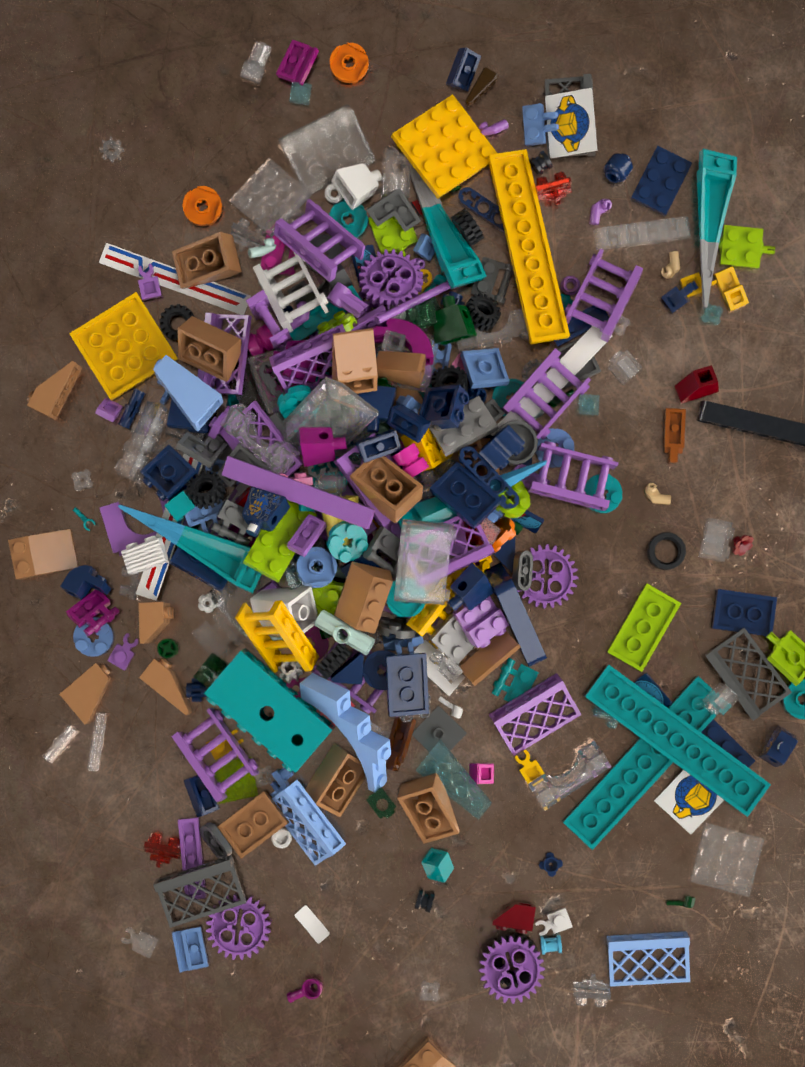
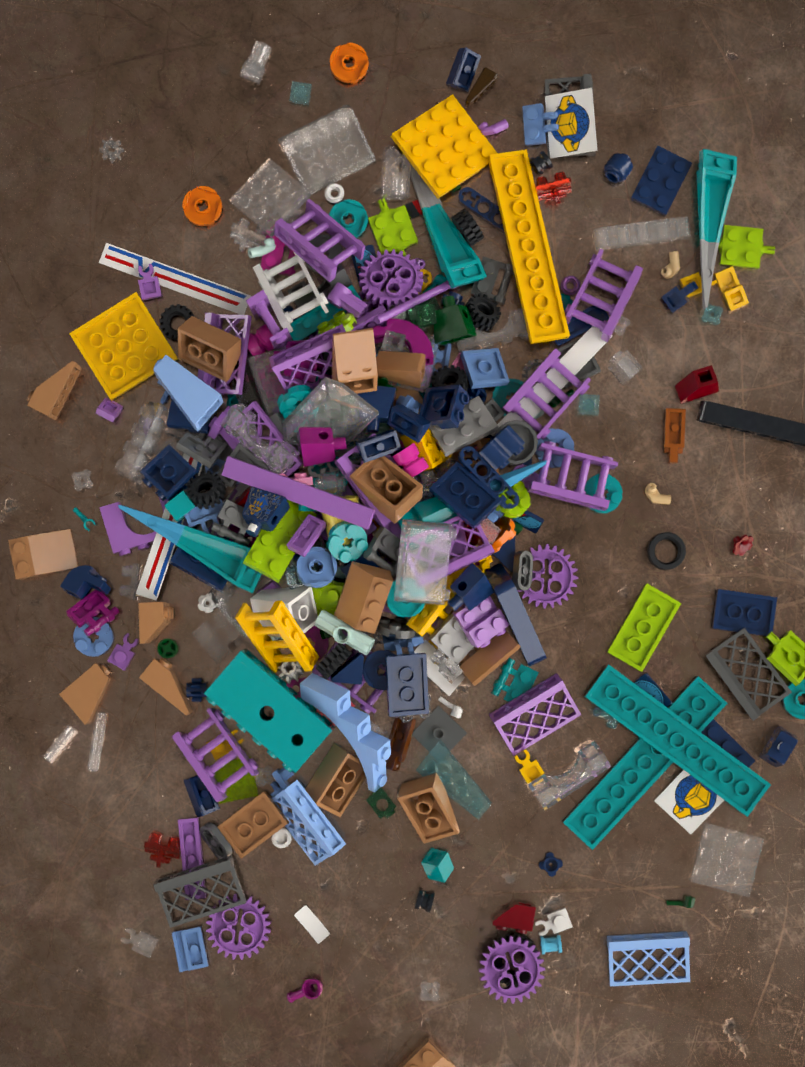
(131, 408): dark blue pin -> none
(145, 555): white brick -> none
(206, 260): medium nougat slope -> none
(210, 670): clear green brick -> none
(269, 381): dark grey beam -> none
(297, 62): magenta plate -> none
(301, 319): medium lavender arm -> none
(356, 183): white torso -> none
(395, 205): dark grey plate -> none
(424, 247): medium blue plate -> none
(482, 773): dark pink slope -> none
(591, 989): clear hips -> none
(598, 209): medium lavender arm -> none
(716, 540): clear brick -> none
(720, 699): clear brick -> none

